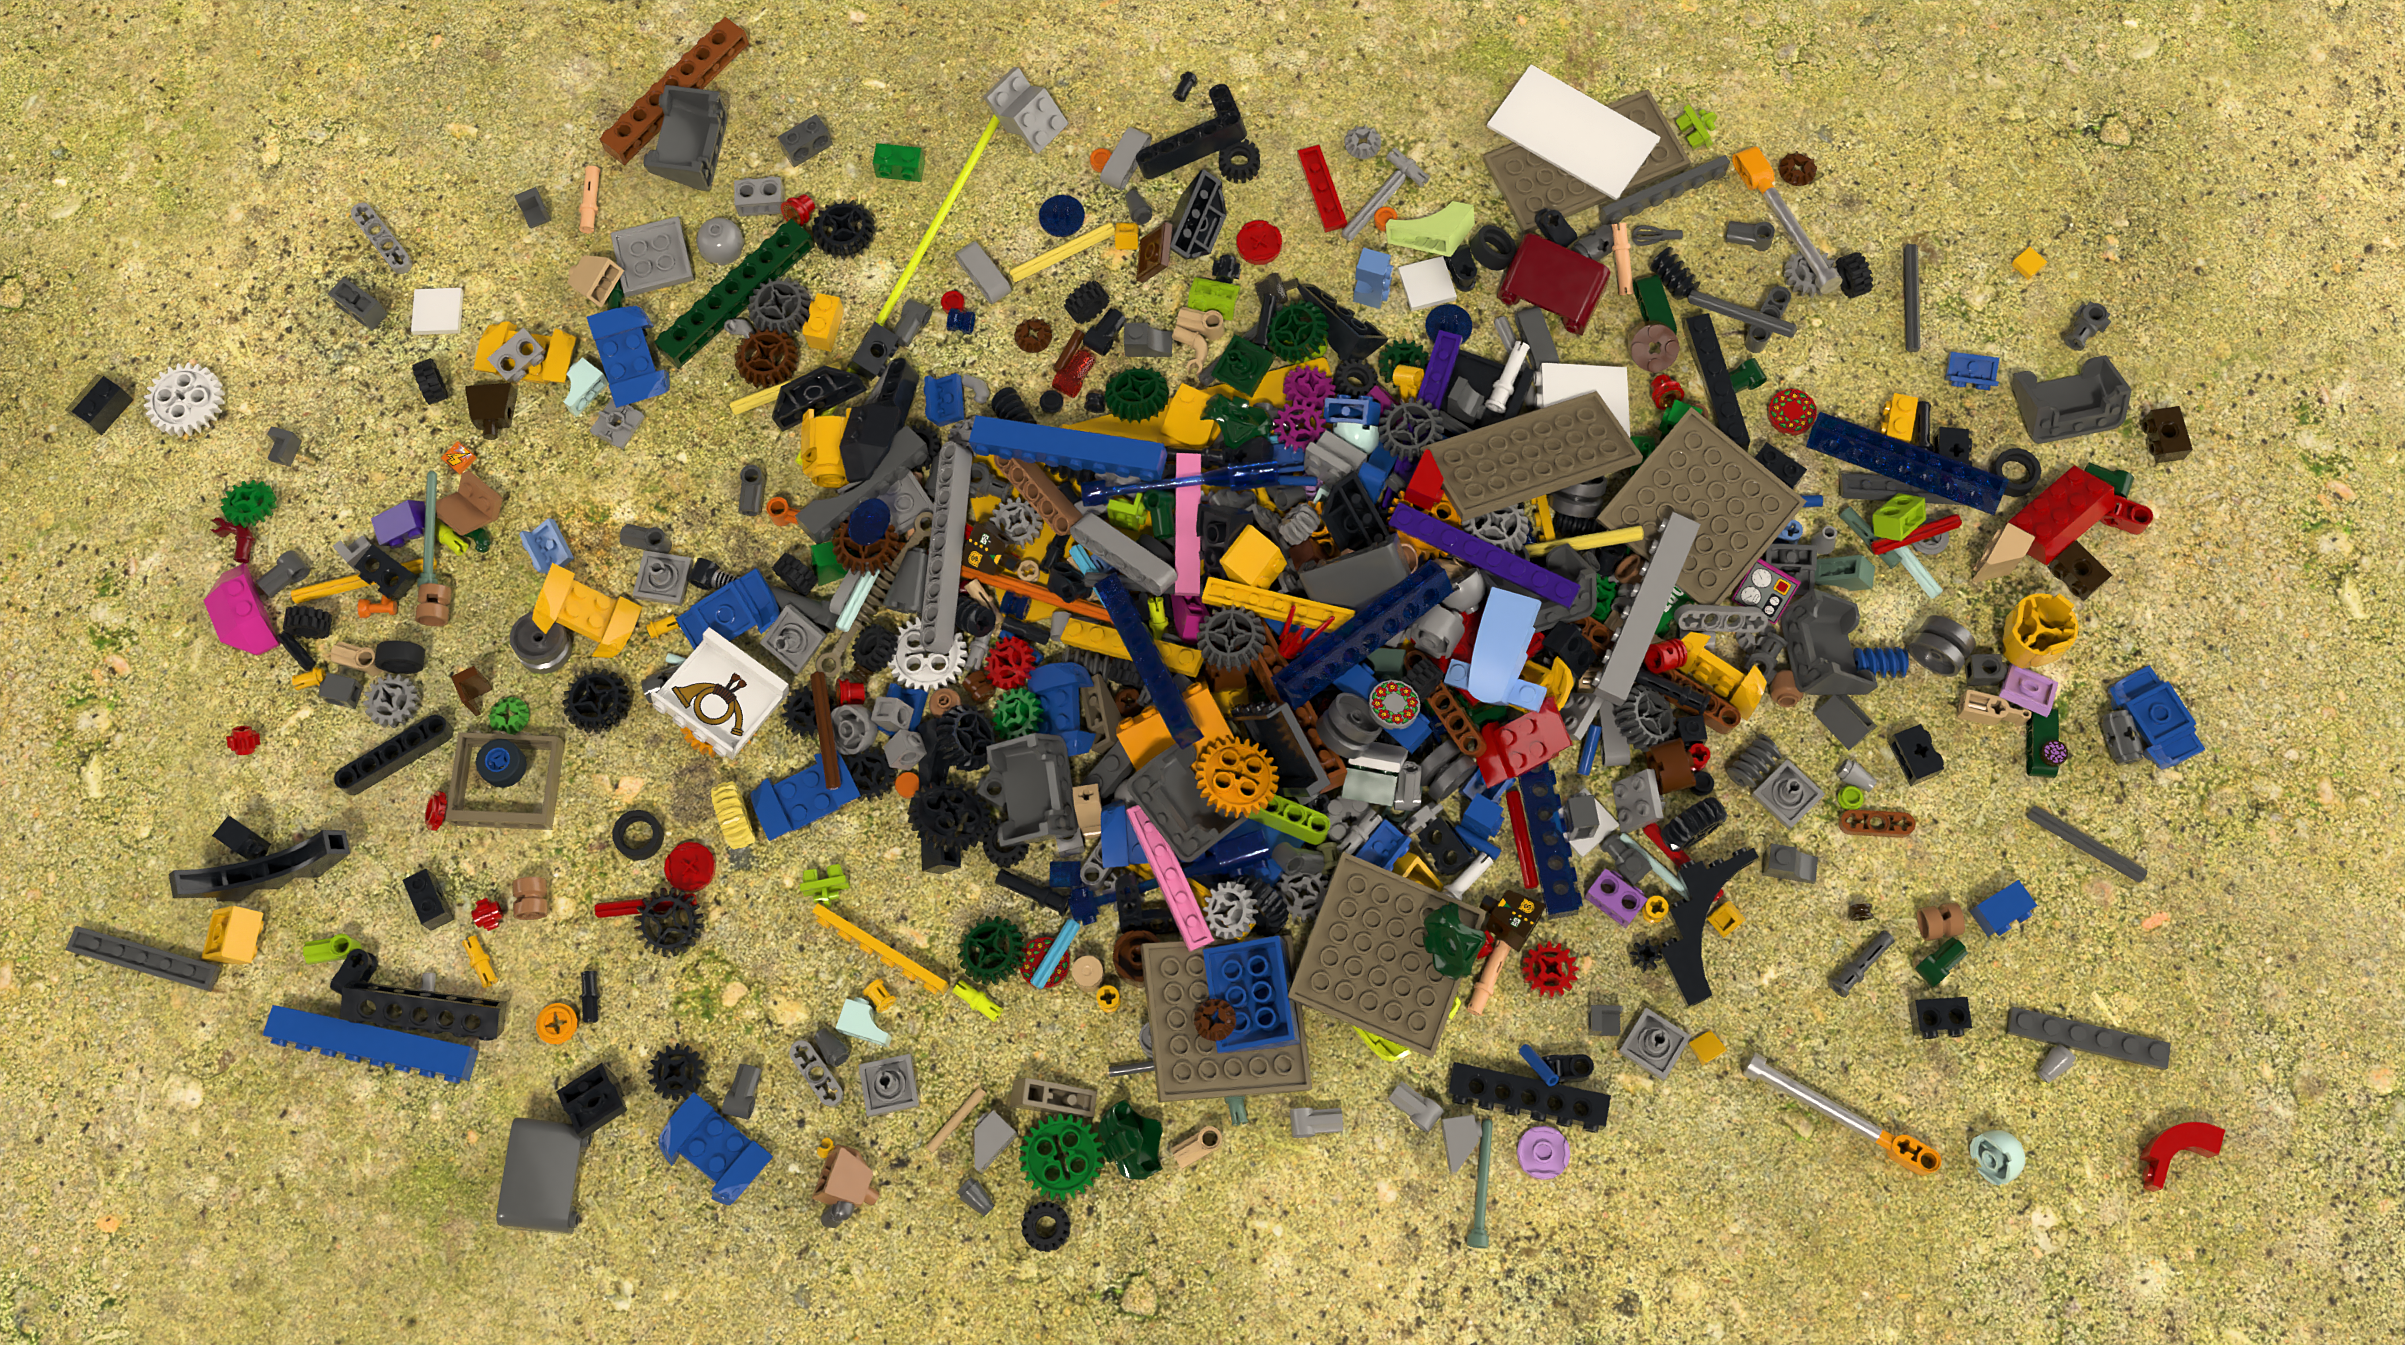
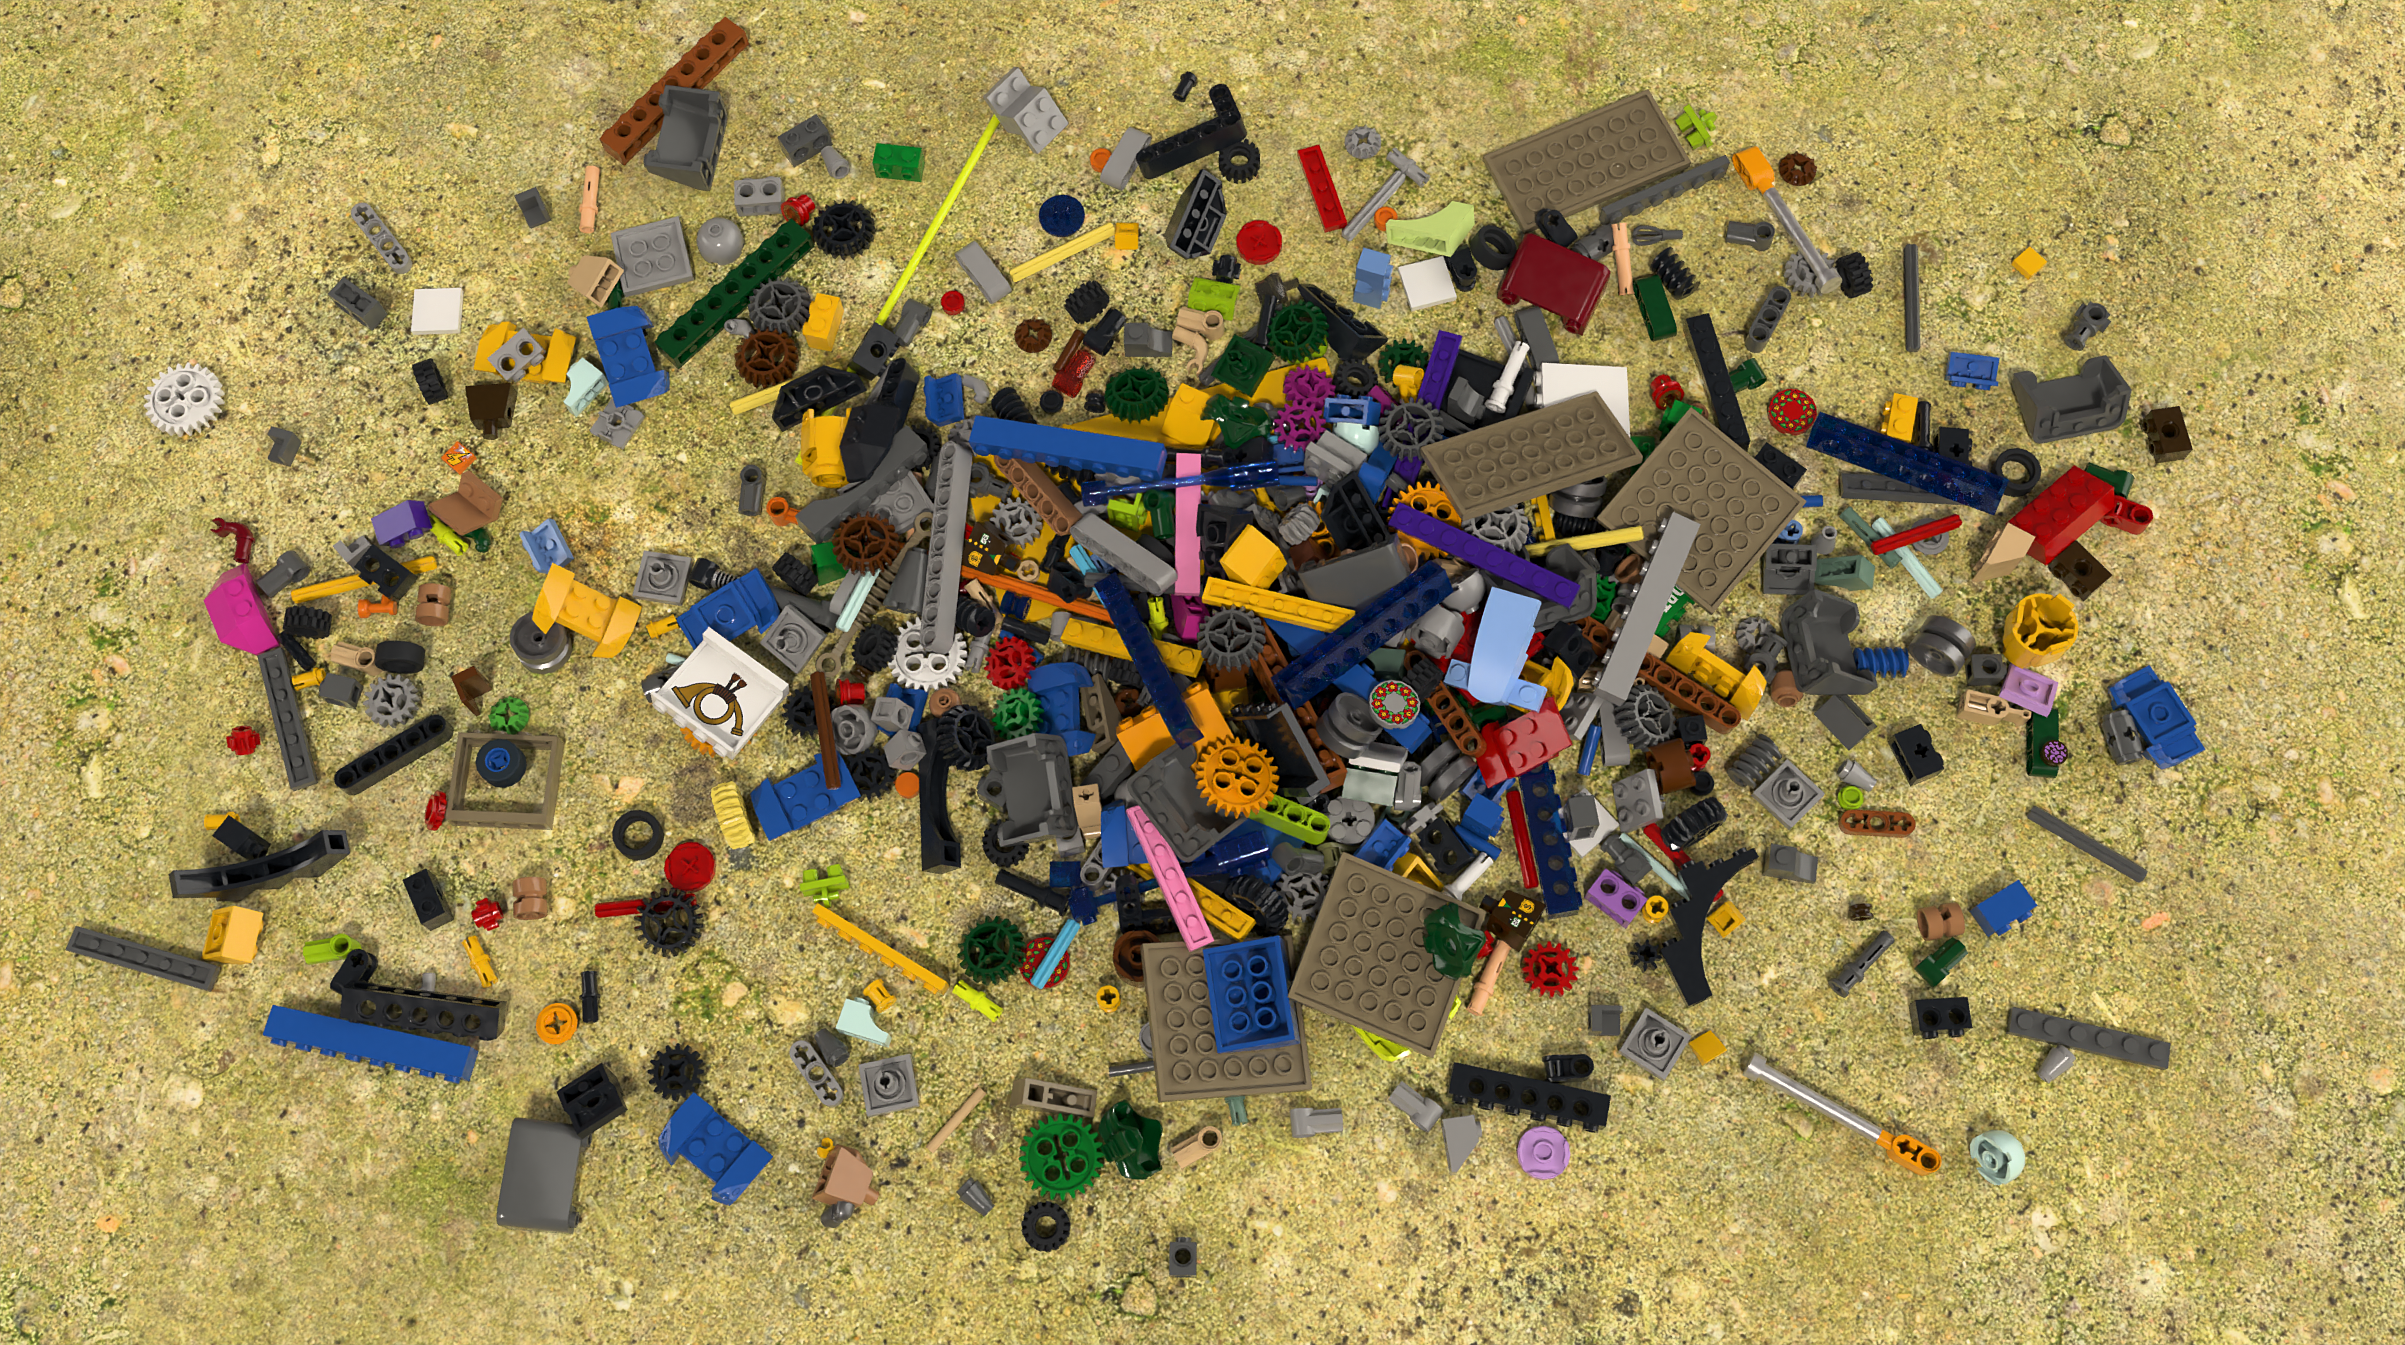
(99, 404): black slope -> none
(212, 822): none -> yellow pin
(248, 503): green gear -> none
(287, 719): none -> dark grey plate
(429, 535): sand green piece -> none
(578, 705): black gear -> none
(644, 538): dark grey piece -> none
(741, 1099): dark grey piece -> none
(836, 164): none -> light grey cone
(869, 521): clear blue piece -> none
(942, 823): black gear -> none
(961, 321): clear blue wheel -> none
(978, 687): reddish brown wheel -> none
(991, 1139): light grey slope -> none
(1088, 973): tan piece -> none
(1138, 208): dark grey cone -> none
(1154, 252): reddish brown tile -> none
(1183, 1270): none -> dark grey brick
(1218, 1031): reddish brown gear -> none
(1222, 908): light grey gear -> none
(1292, 642): red plant -> none
(1360, 832): light grey pin -> none
(1425, 483): red slope -> none
(1449, 319): clear blue piece -> none
(1478, 1236): sand green piece -> none
(1538, 1065): blue piece -> none
(1573, 132): white piece -> none
(1659, 334): reddish brown brick -> none
(1668, 655): red piece -> none
(1684, 694): black pin -> none
(1722, 614): light grey beam -> none
(1742, 313): dark grey axle -> none
(1766, 589): tile -> none
(1899, 516): lime brick -> none
(2189, 1136): red arch -> none

